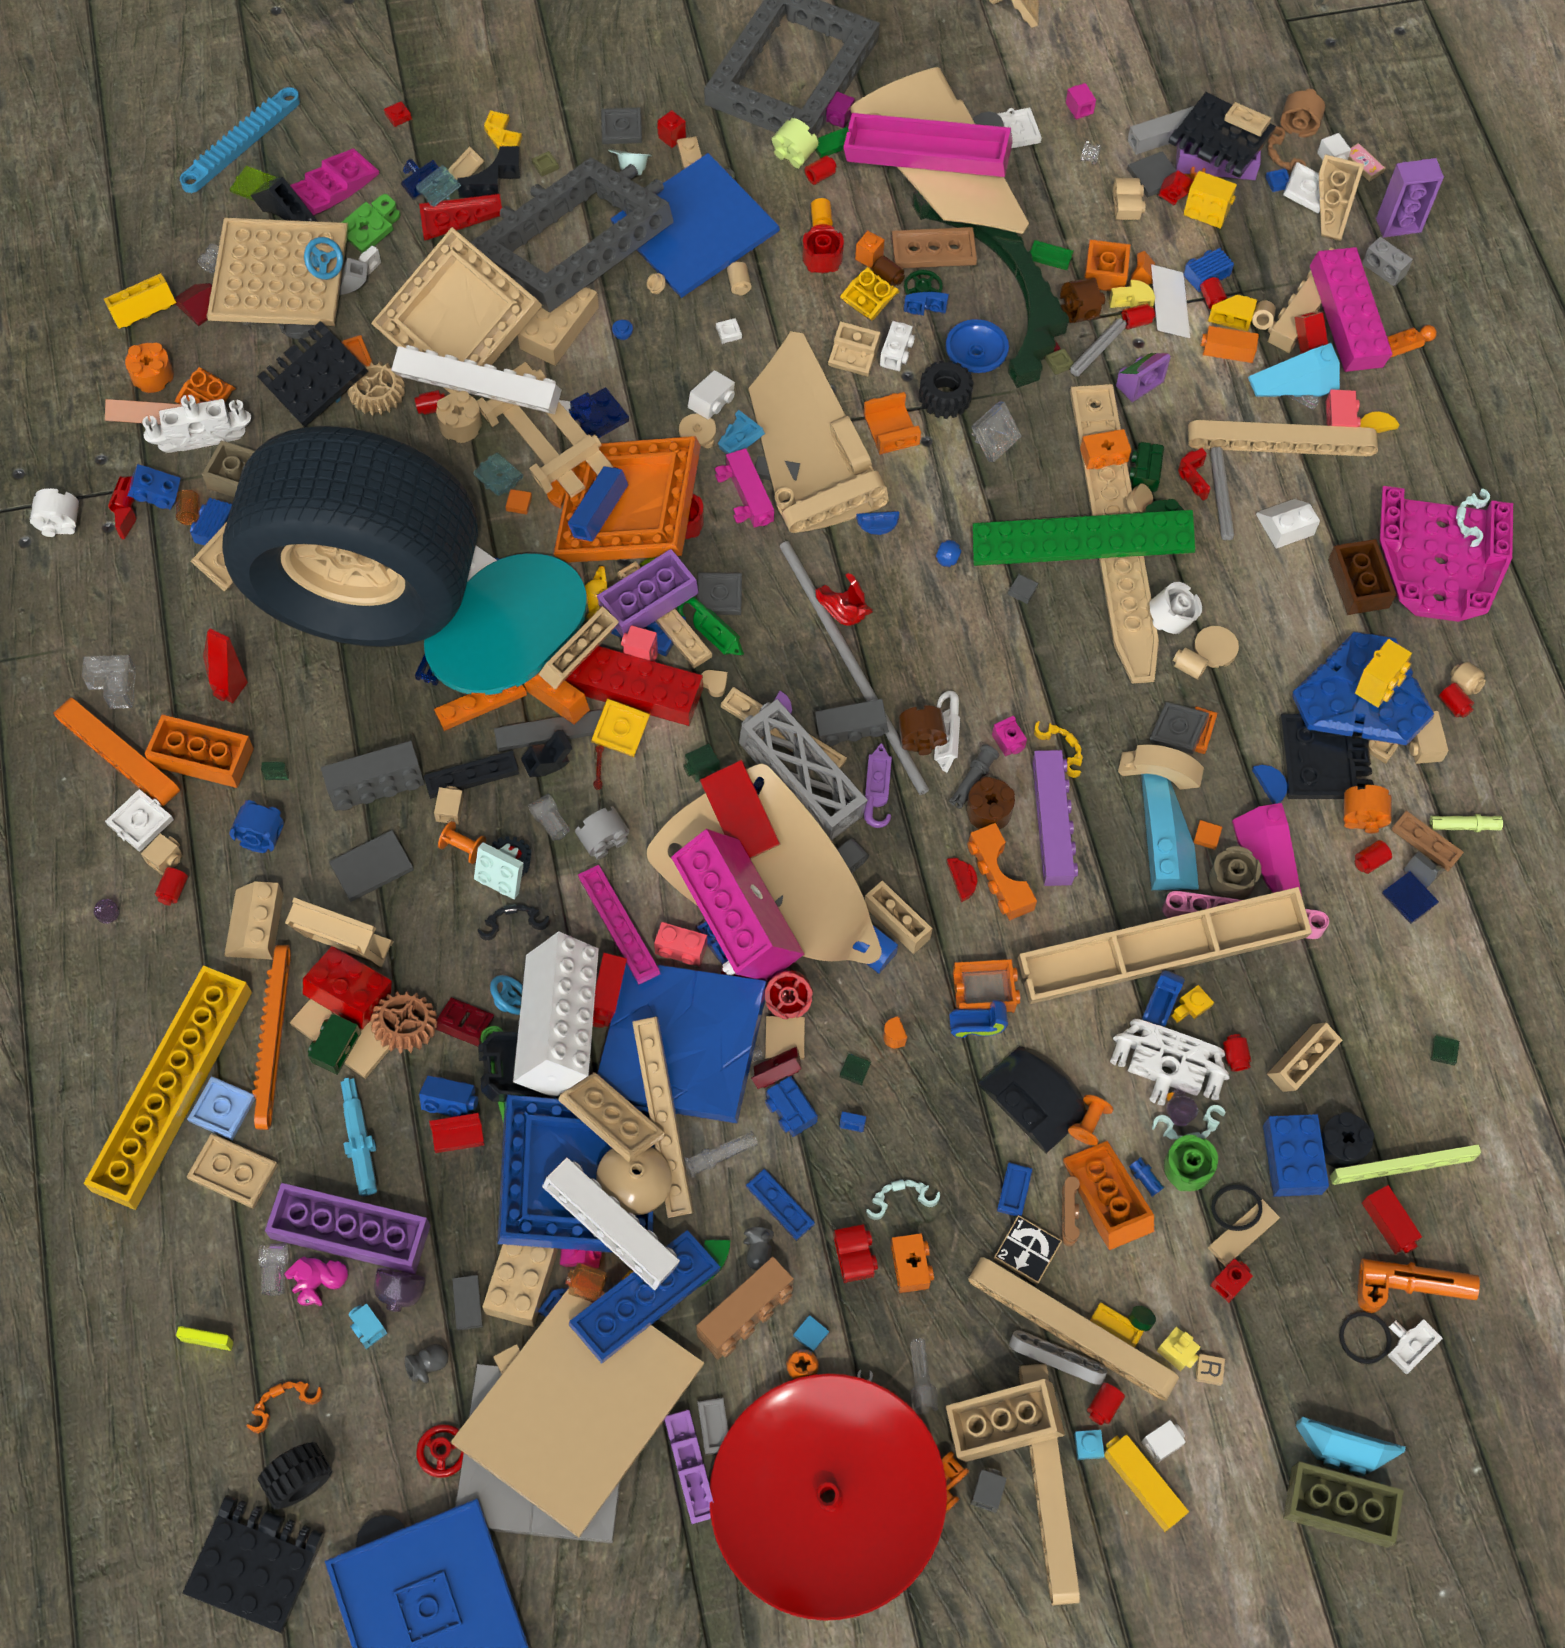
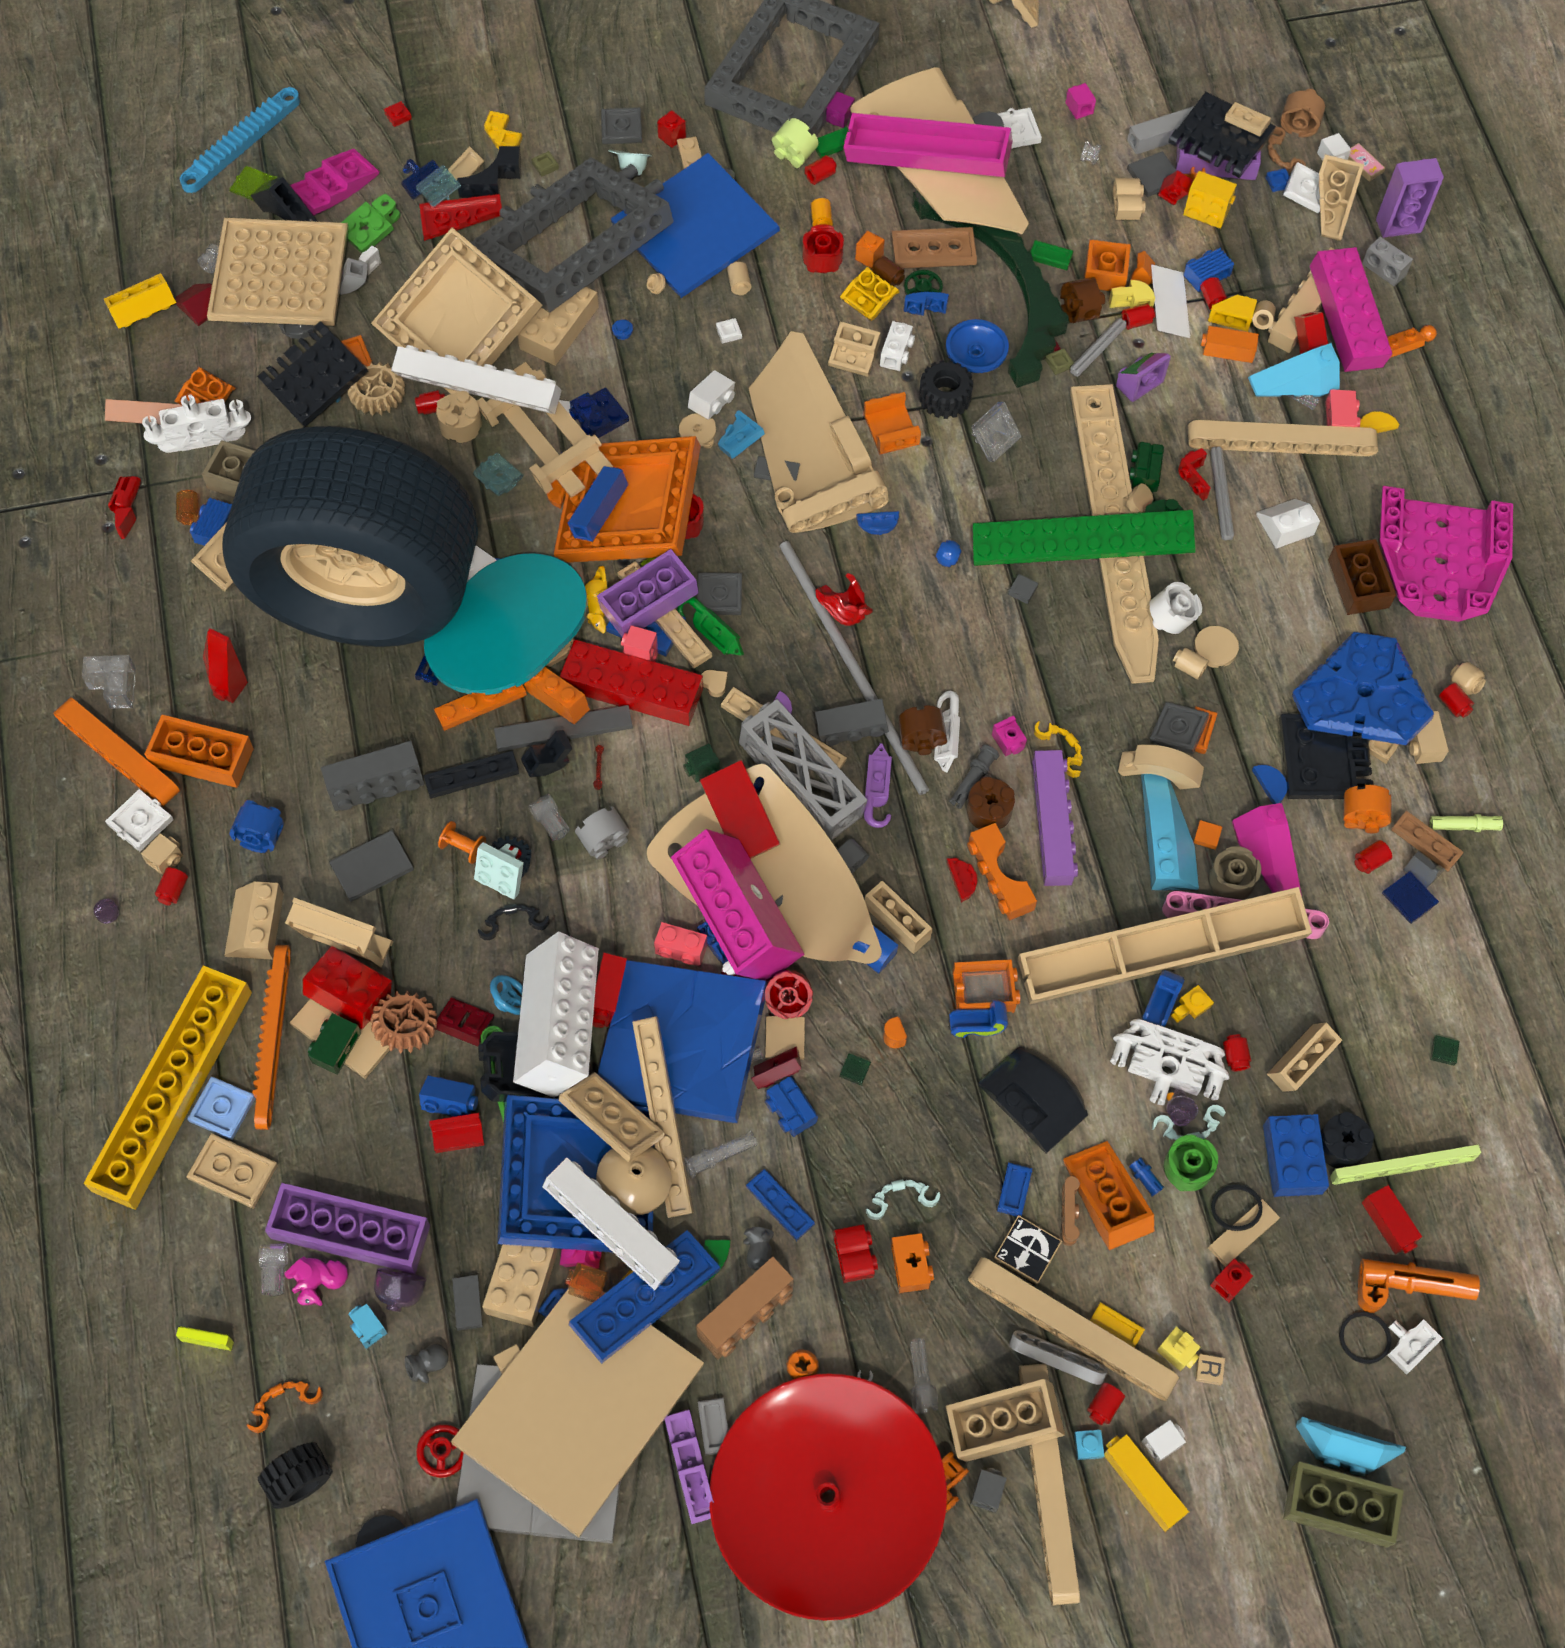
(54, 512): white brick -> none
(149, 367): orange brick -> none
(153, 487): blue brick -> none
(253, 1569): black hinge -> none
(275, 771): clear green tile -> none
(315, 259): dark azure piece -> none
(359, 1144): medium azure piece -> none
(449, 805): tan brick -> none
(518, 501): orange tile -> none
(578, 648): tan brick -> none
(619, 924): dark pink plate -> none
(620, 728): yellow tile -> none
(749, 487): dark pink brick -> none
(811, 1333): dark azure tile -> none
(852, 1122): blue tile -> none
(1084, 1131): orange piece -> none
(1105, 449): orange brick -> none
(1142, 1318): dark green tile -> none
(1384, 673): yellow brick -> none
(1460, 516): light aqua piece -> none

